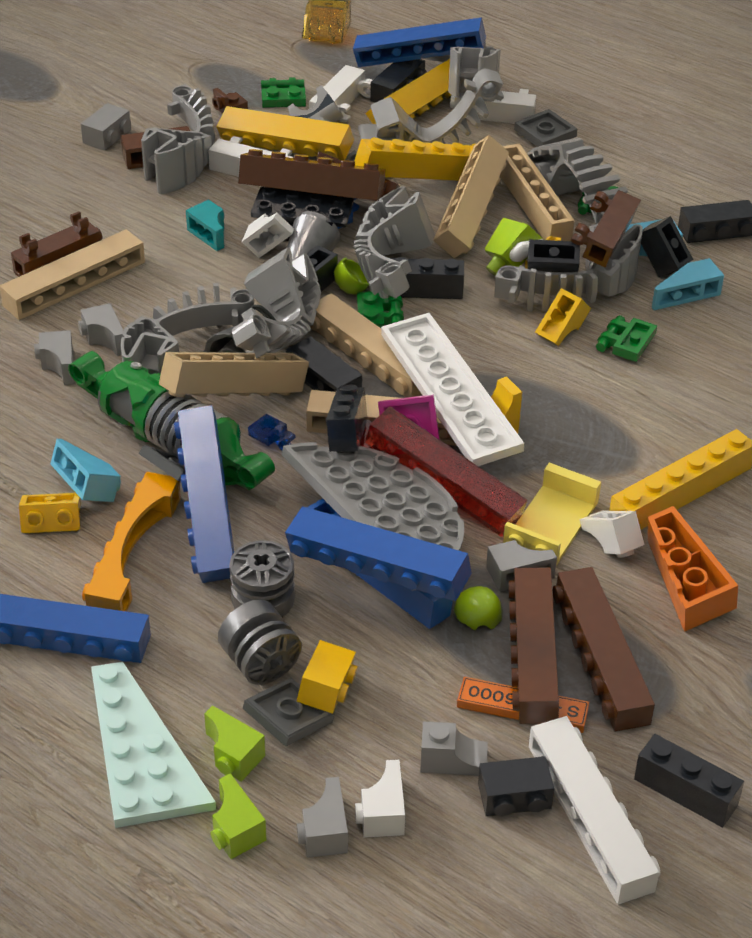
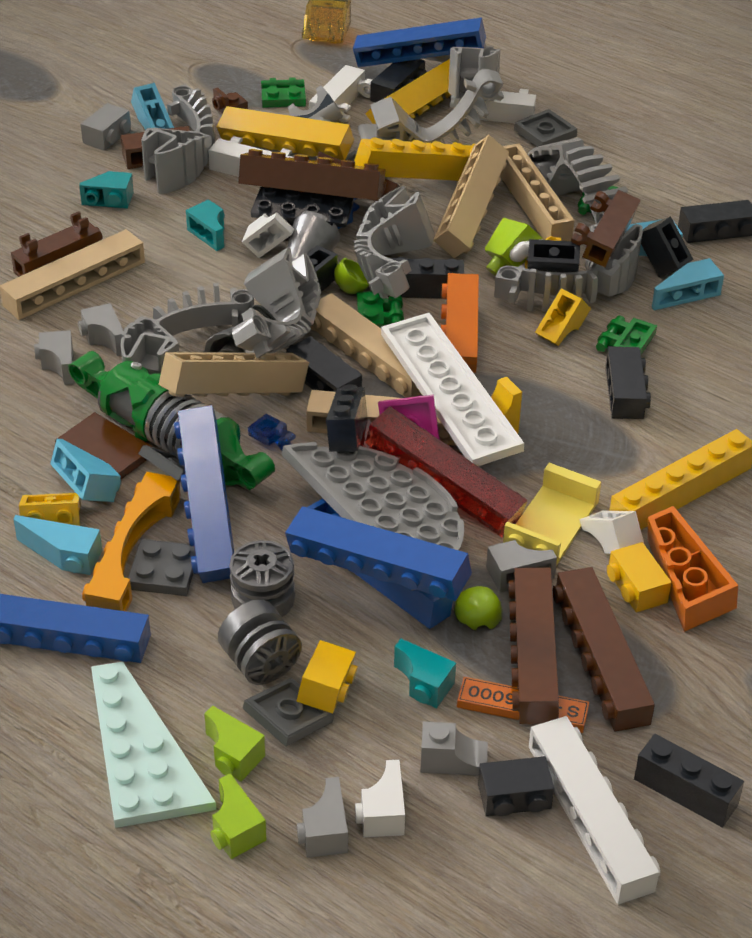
(62, 544): none -> medium azure slope
(107, 443): none -> reddish brown tile
(108, 190): none -> teal slope
(150, 107): none -> medium azure slope
(162, 567): none -> dark grey plate
(428, 672): none -> teal arch
(462, 315): none -> orange wedge
(627, 383): none -> black brick
(639, 577): none -> yellow brick

